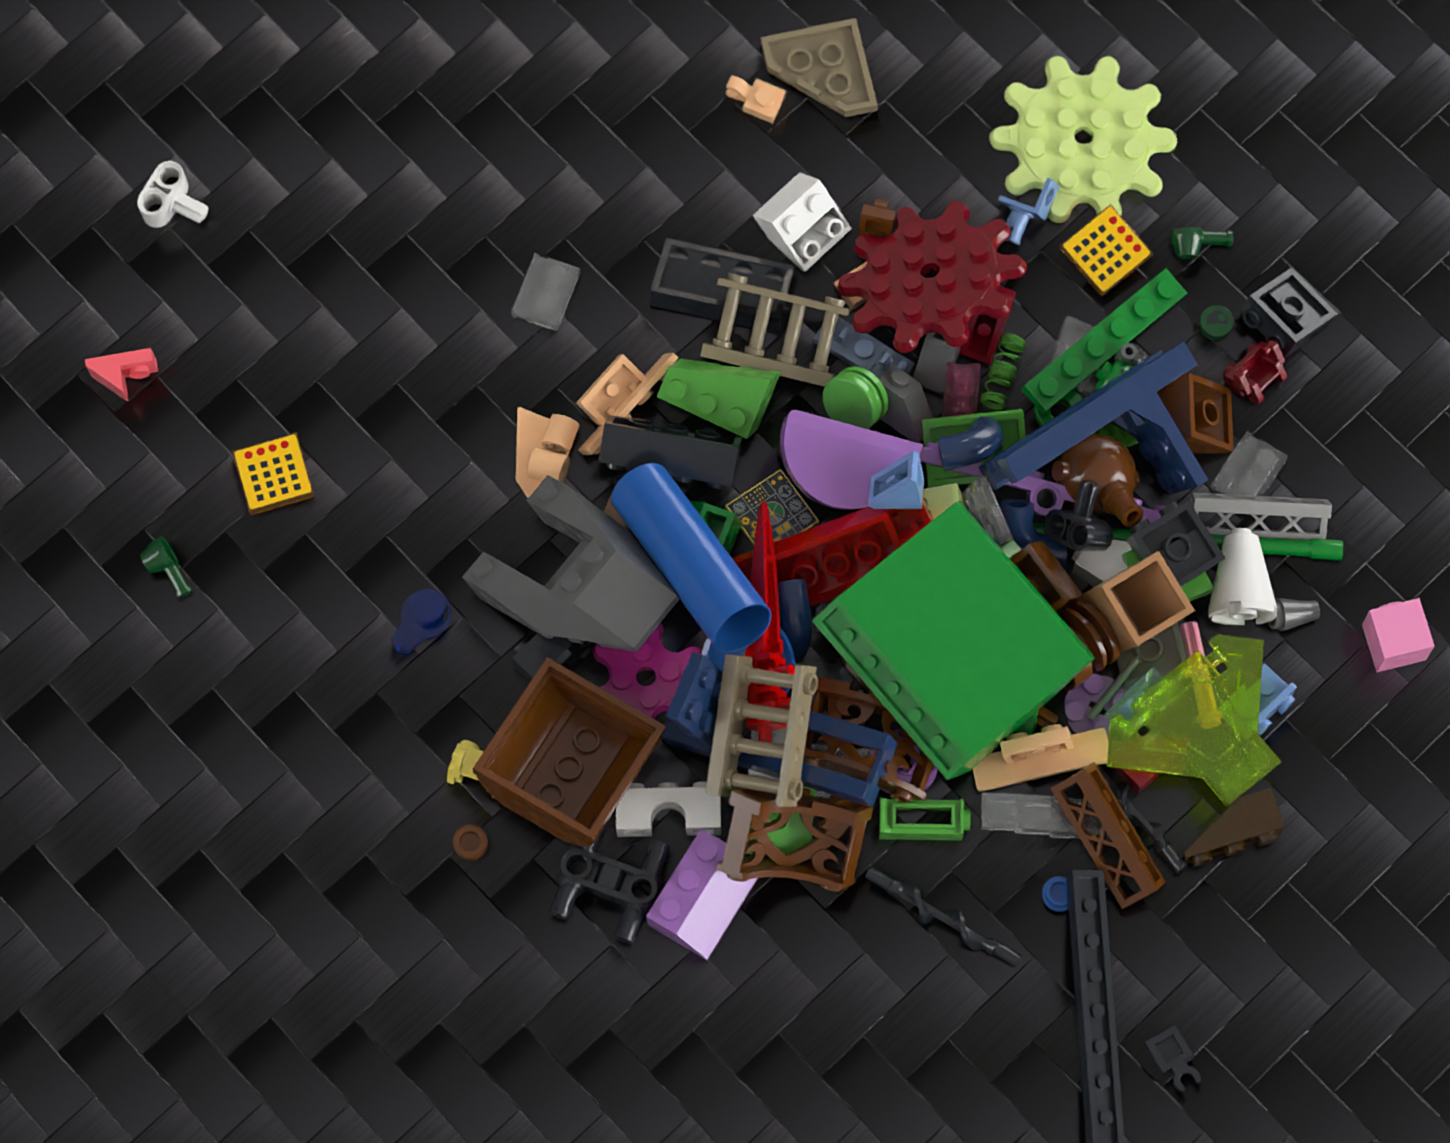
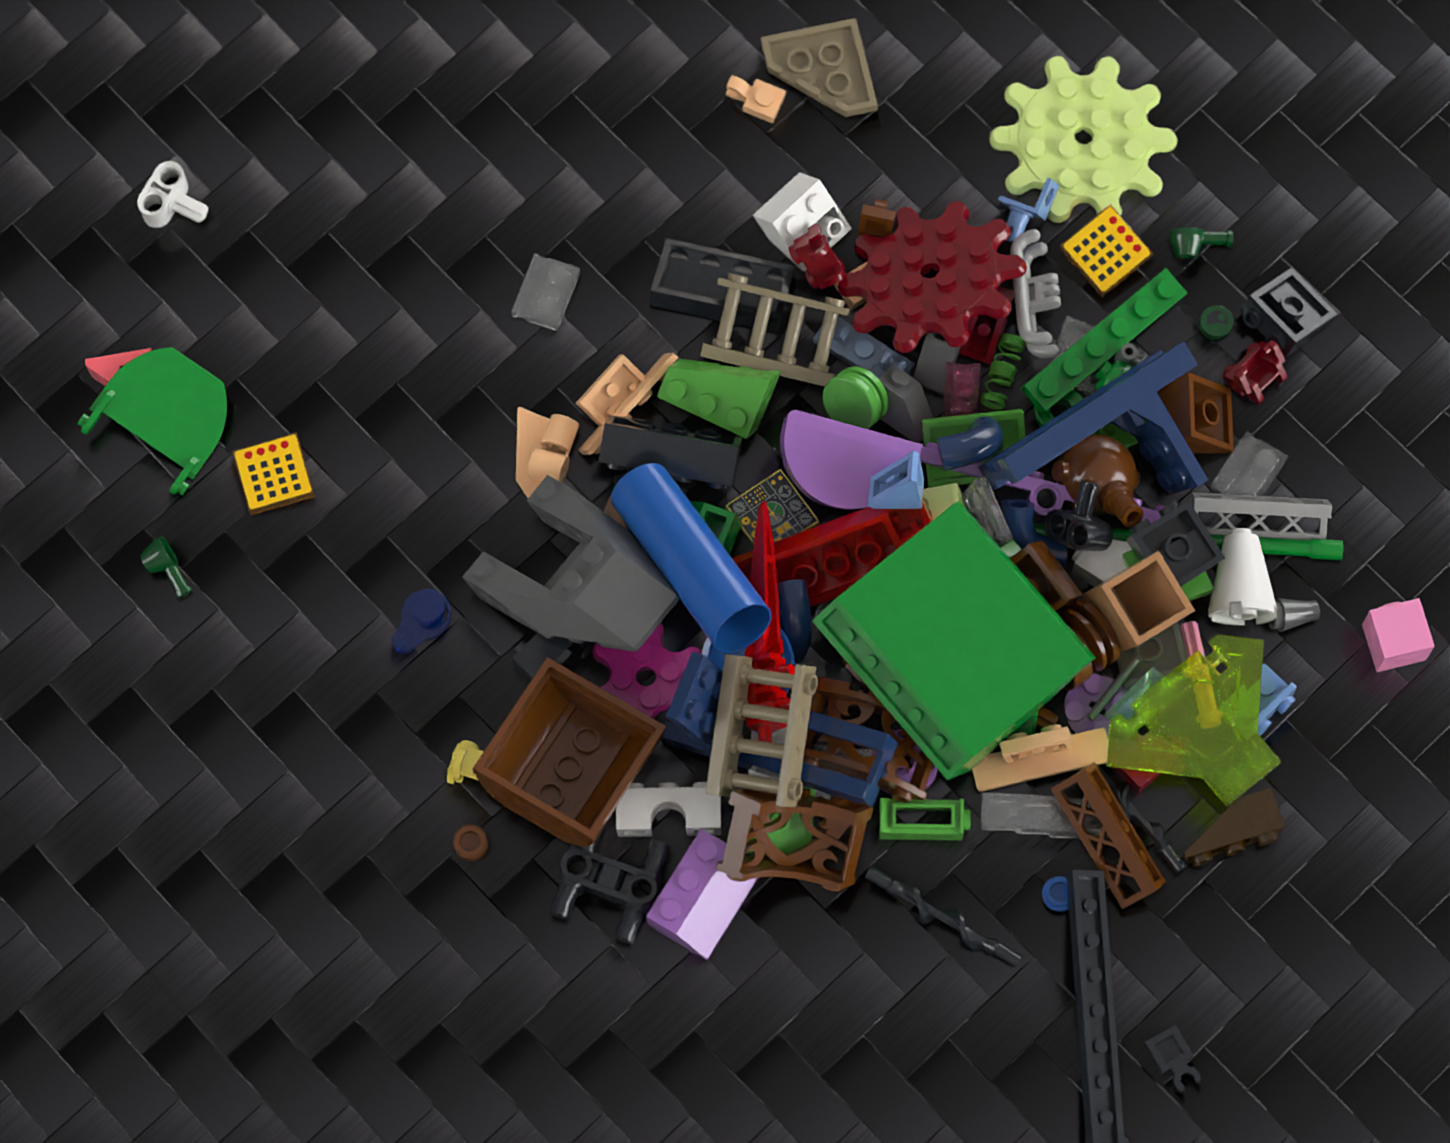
(168, 406): none -> green piece
(818, 257): none -> dark red piece
(1034, 296): none -> light grey piece

